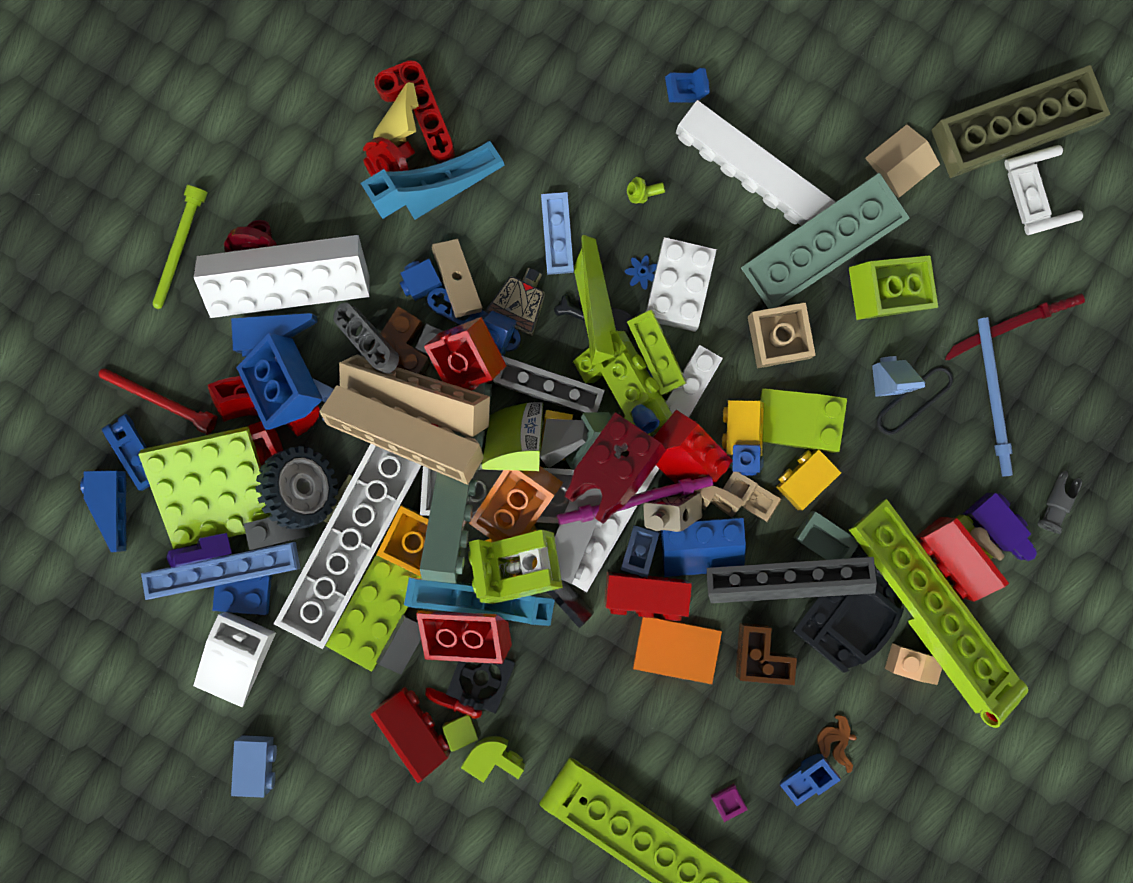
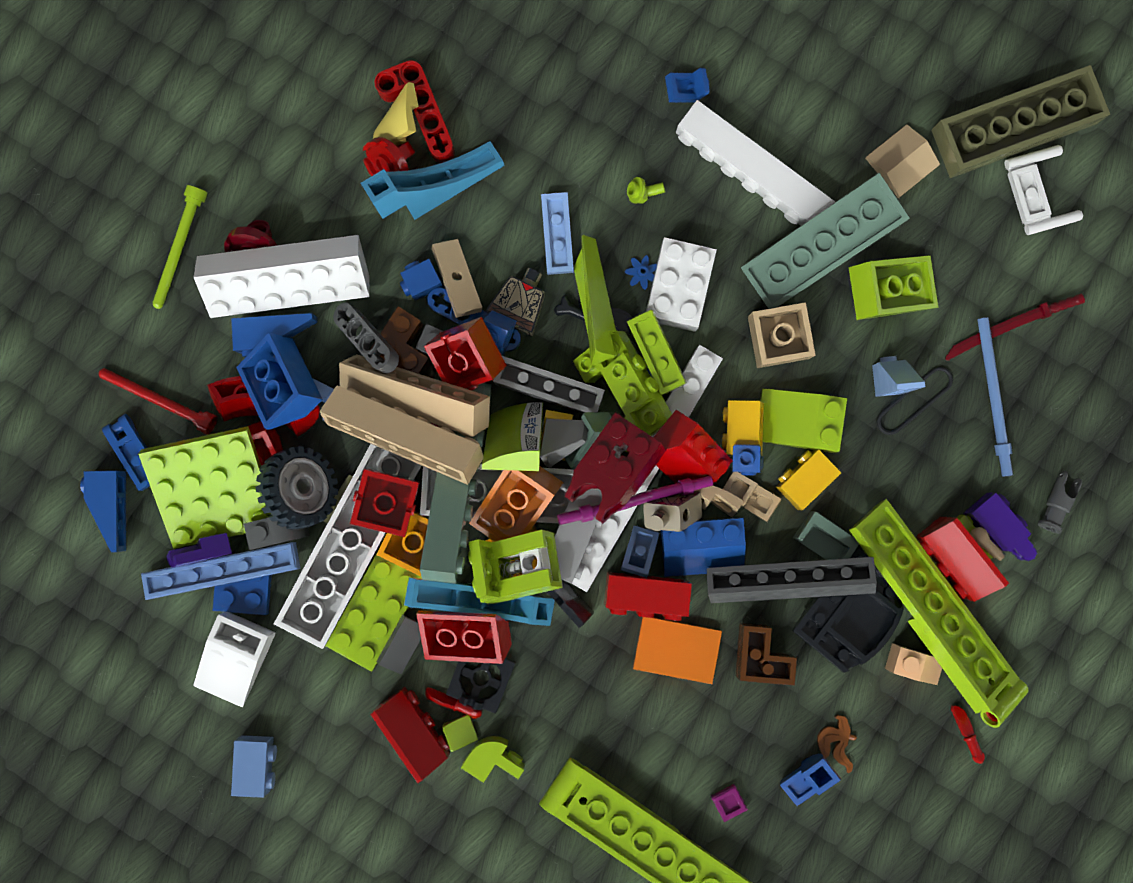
(384, 502): none -> red brick
(644, 418): blue hose -> none
(967, 731): none -> red piece

